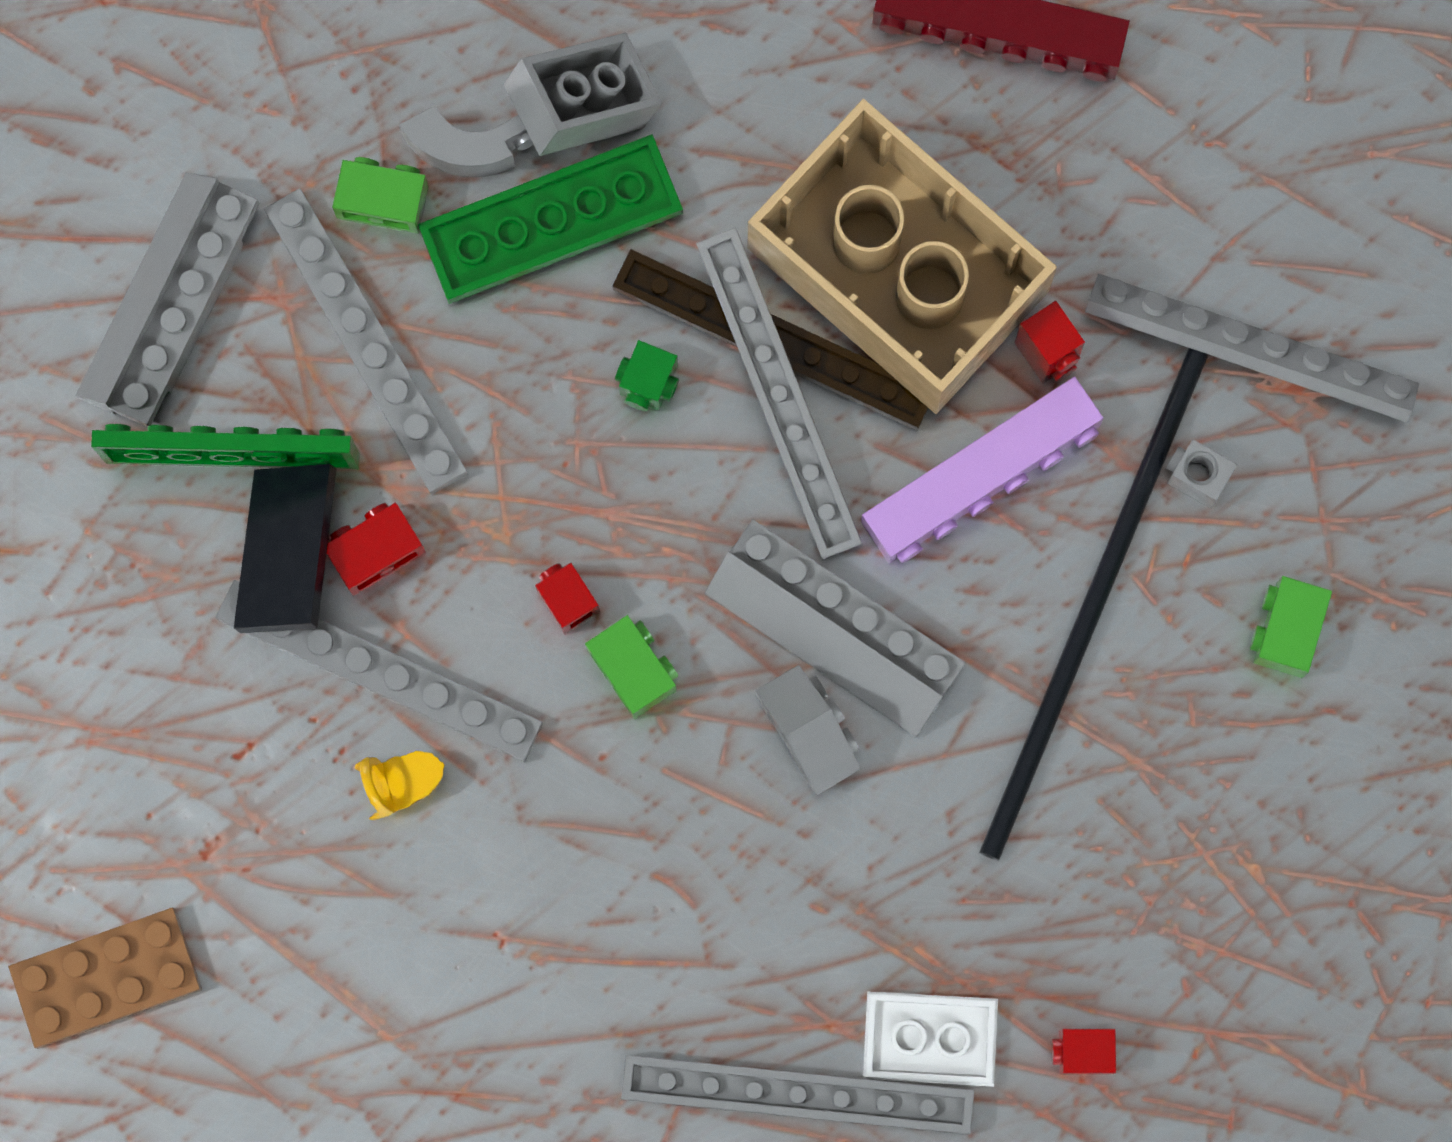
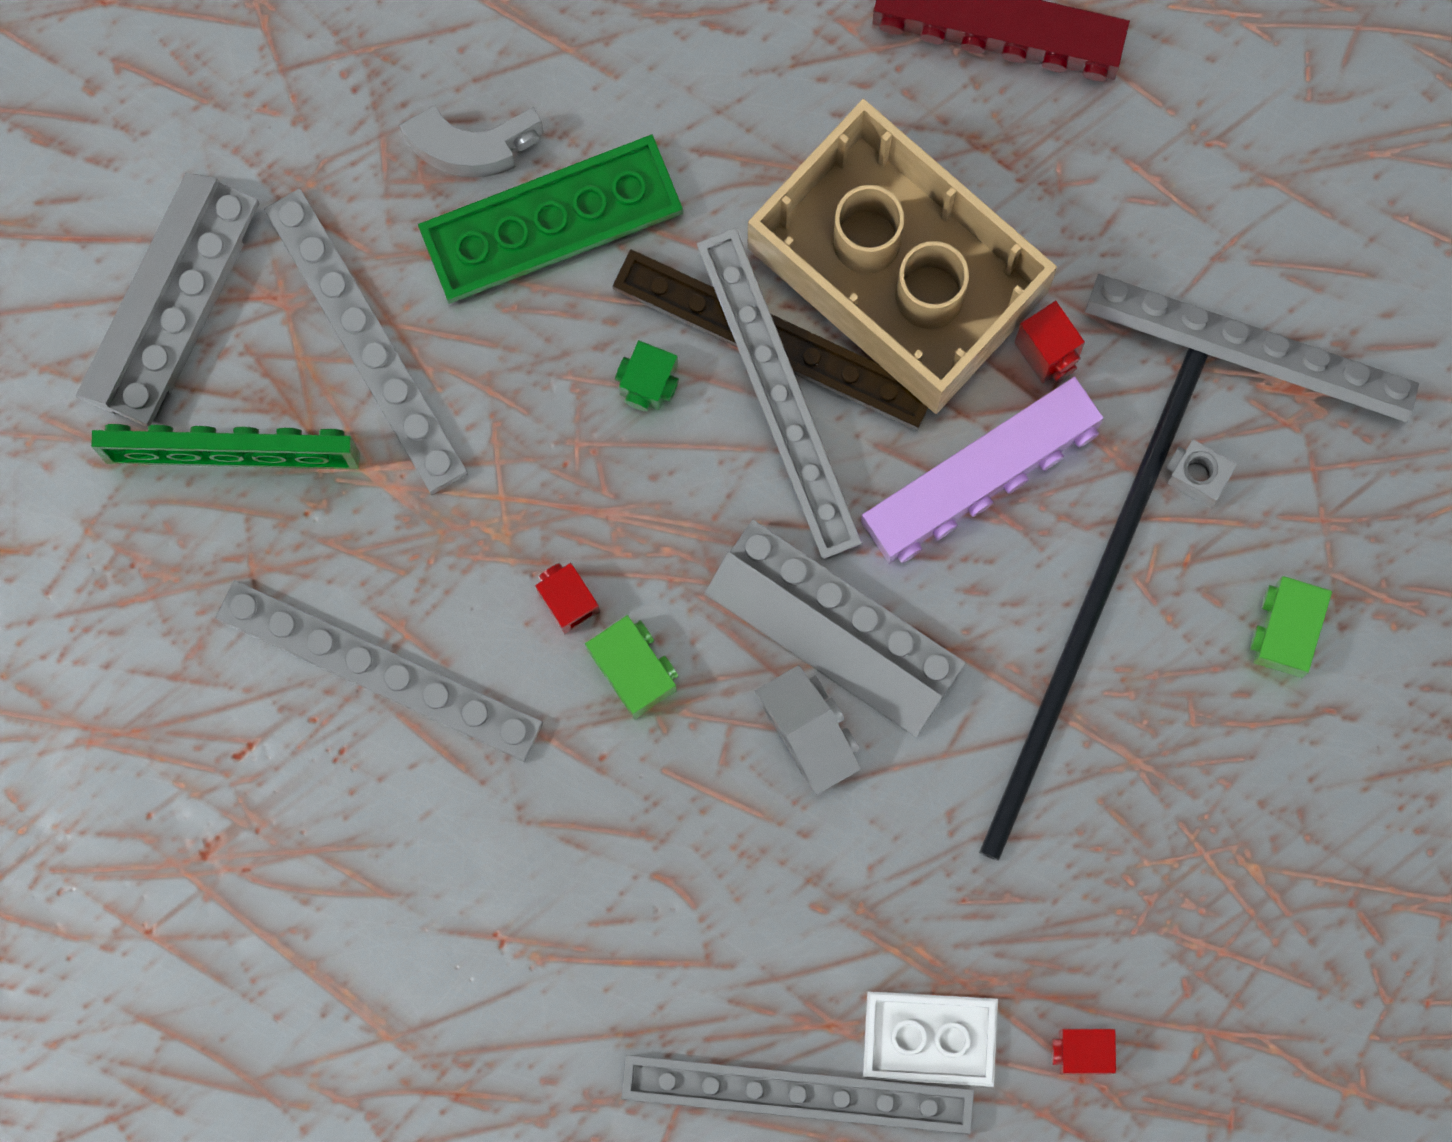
(105, 978): medium nougat plate -> none
(285, 548): black tile -> none
(373, 547): red brick -> none
(380, 195): bright green brick -> none
(399, 780): yellow piece -> none
(582, 93): light grey brick -> none

